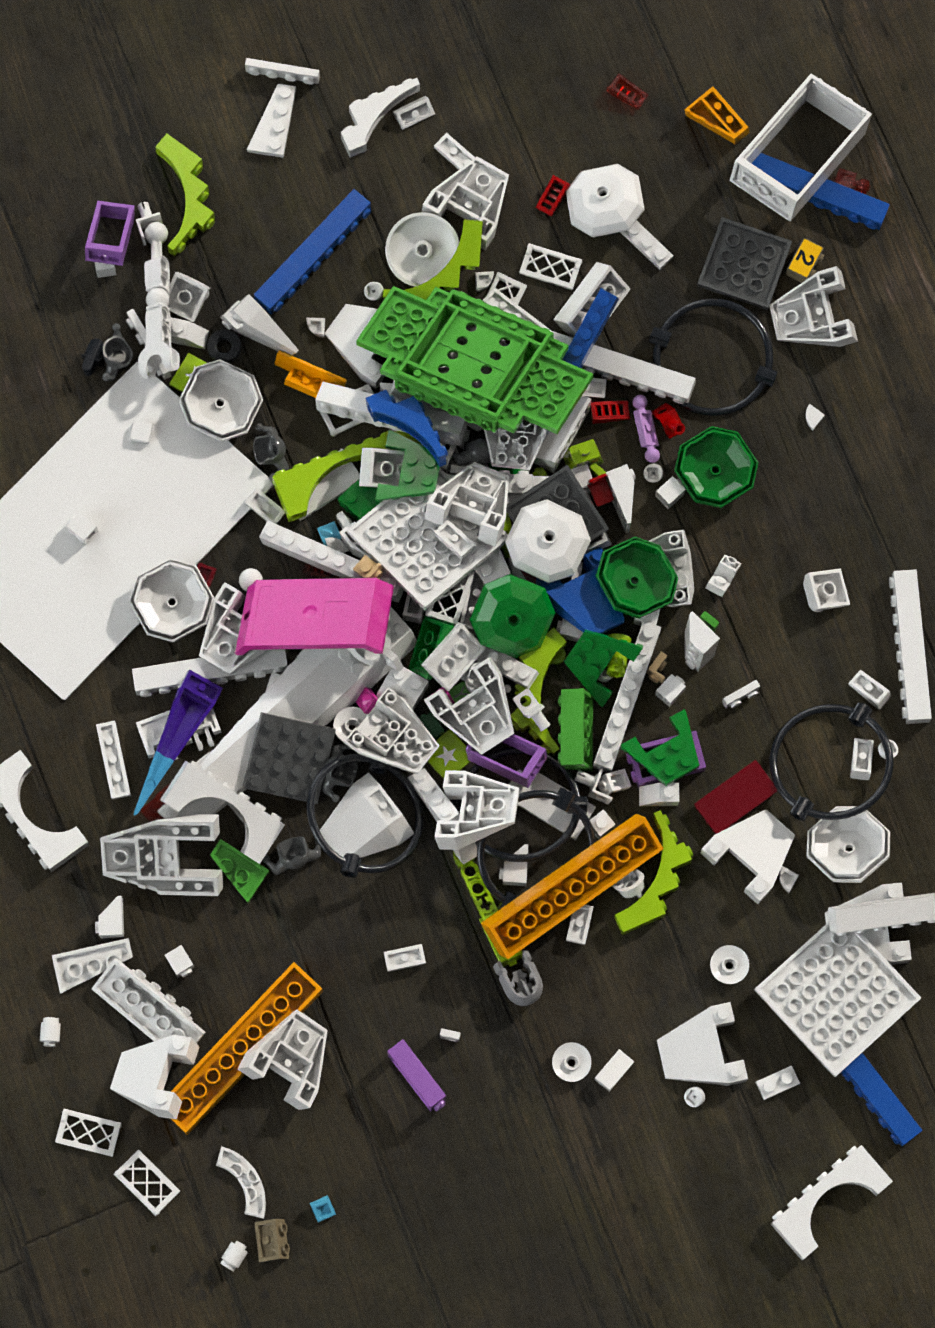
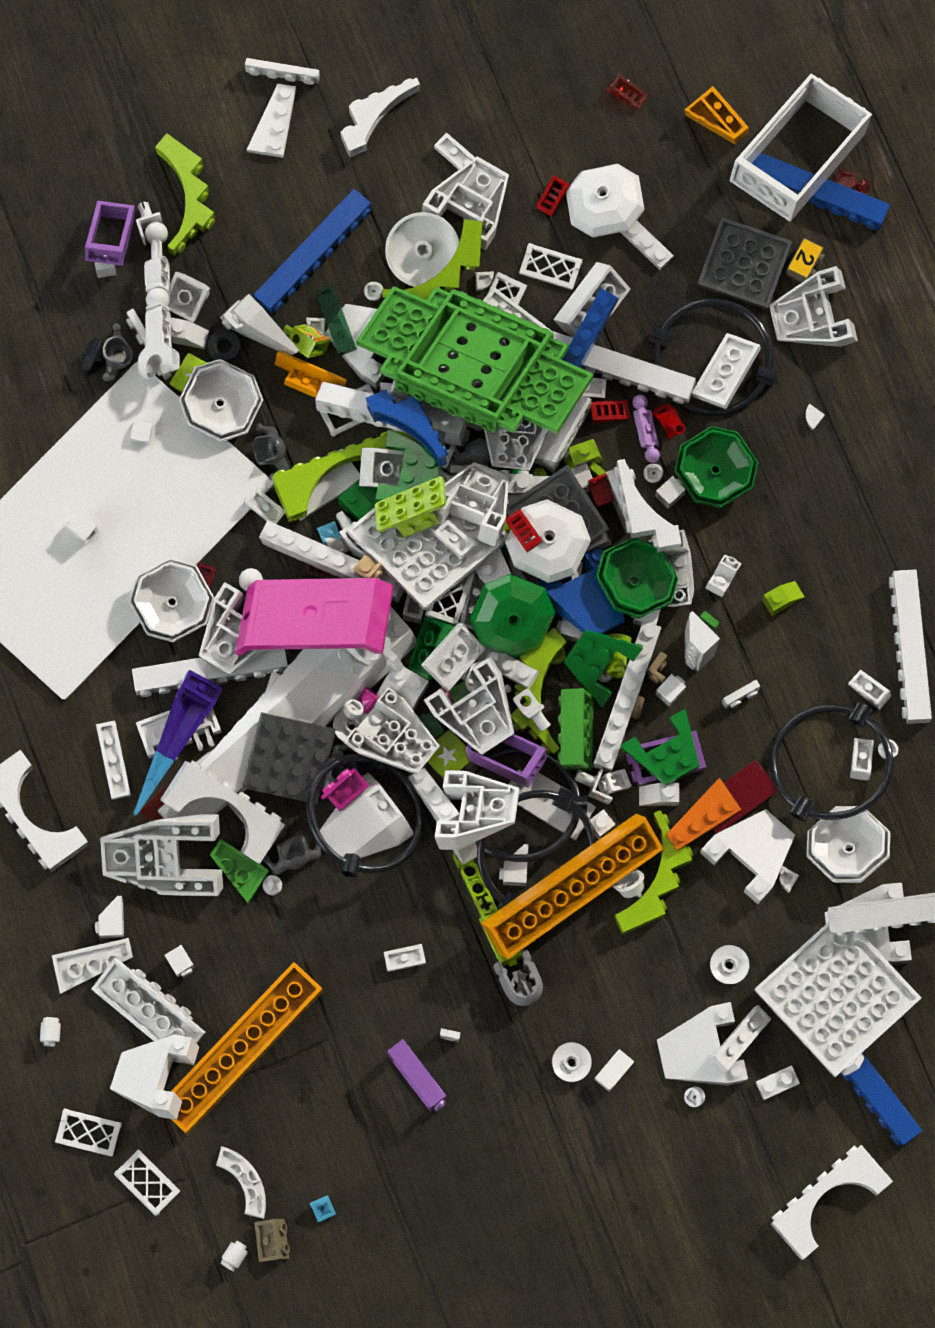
(272, 885): none -> white tile
(295, 1053): white wedge -> none
(307, 339): none -> lime torso
(336, 320): none -> clear green tile
(347, 788): none -> dark pink bracket
(353, 709): none -> white tile
(412, 509): none -> lime bracket
(414, 112): white slope -> none
(516, 521): none -> red slope
(579, 925): white plate -> none
(638, 707): none -> tan tile
(641, 517): none -> white arch
(708, 812): none -> orange wing
(726, 370): none -> white plate
(740, 1038): none -> white plate
(782, 597): none -> lime slope
(825, 590): white slope -> none
(854, 1065): none -> white tile

